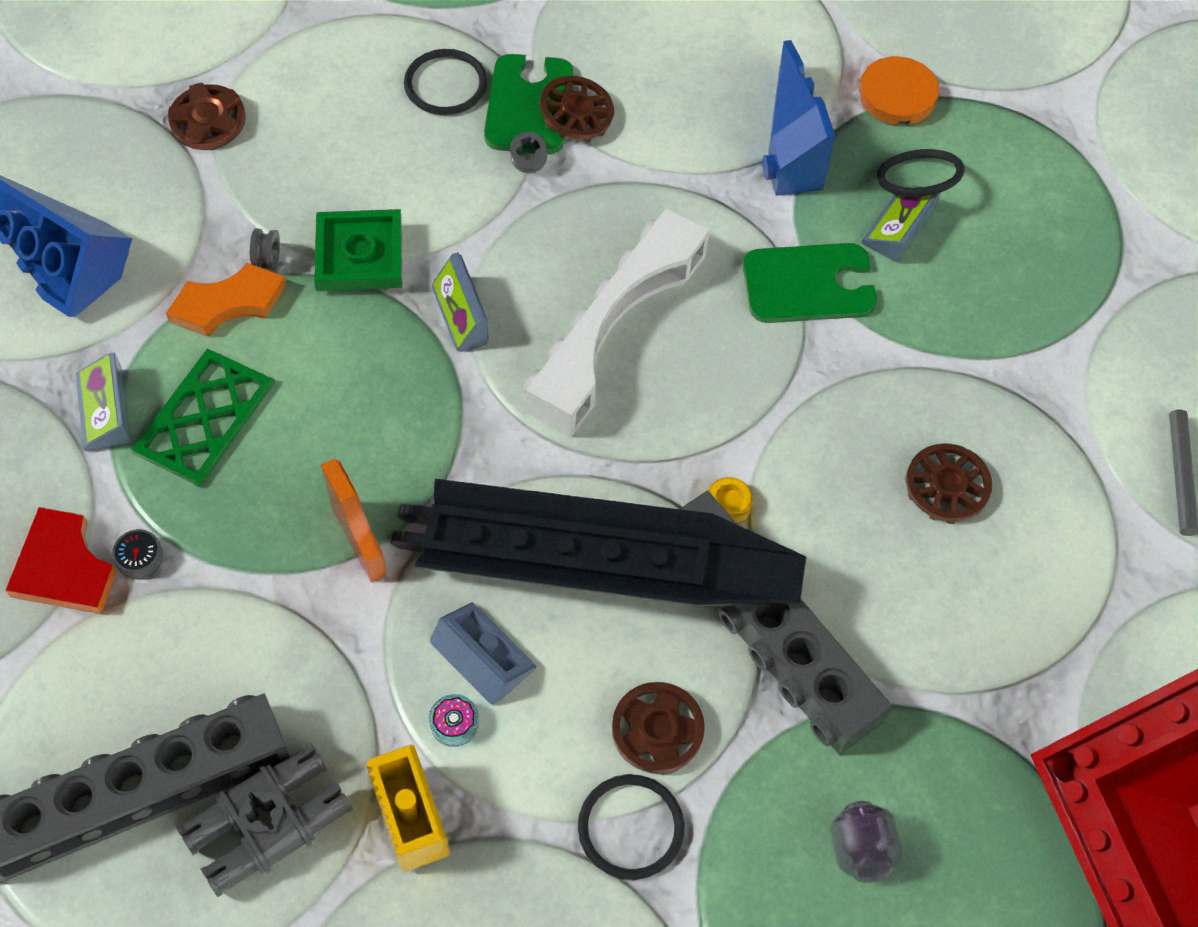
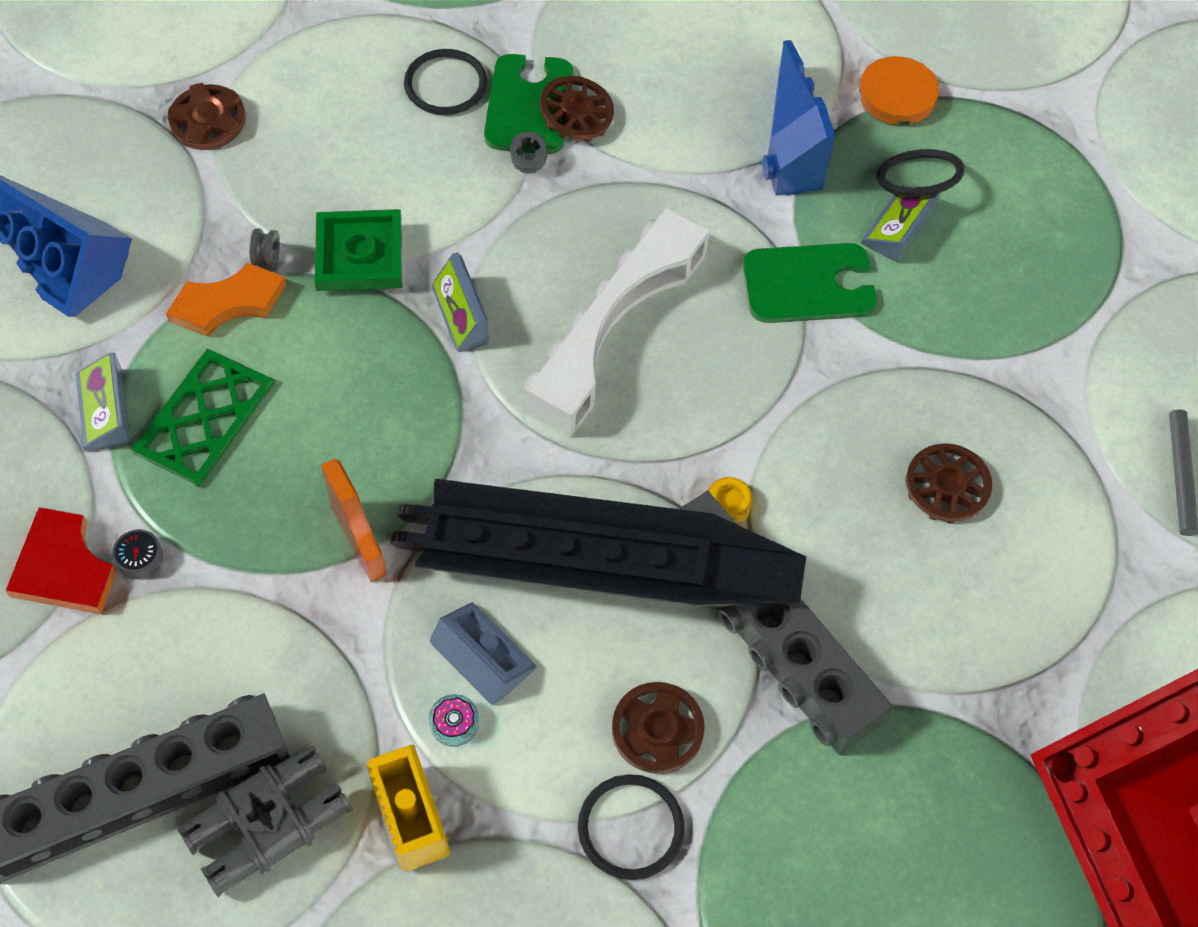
(866, 841): head -> none

